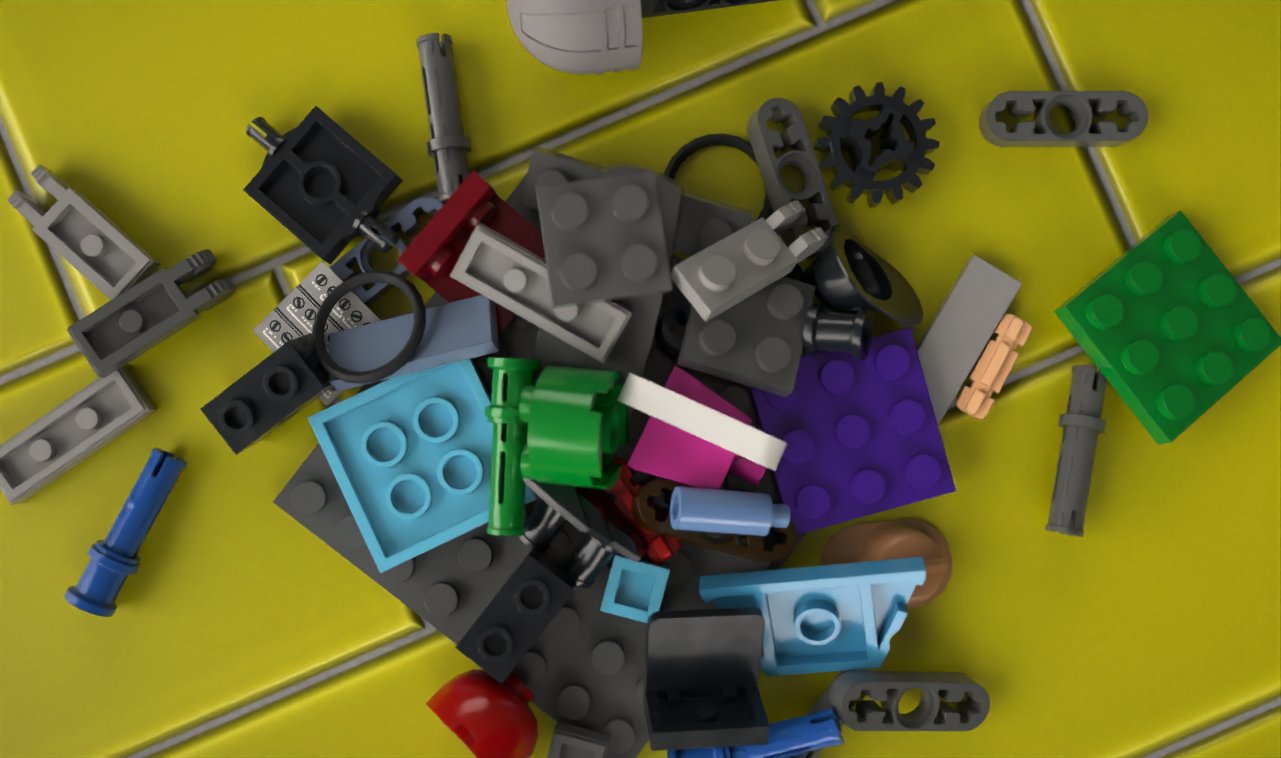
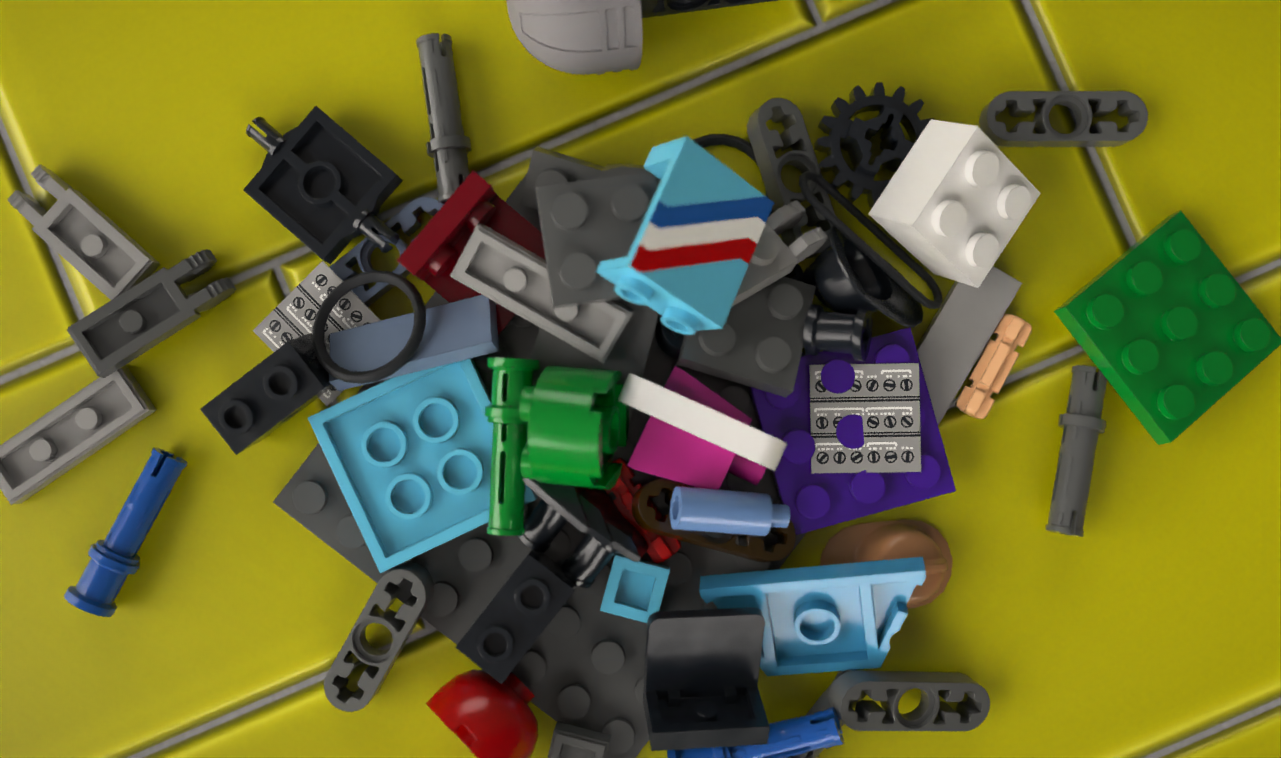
(358, 648): none -> dark grey beam
(691, 240): none -> medium azure panel
(866, 249): none -> black piece
(890, 409): none -> light grey sticker
(955, 201): none -> white brick

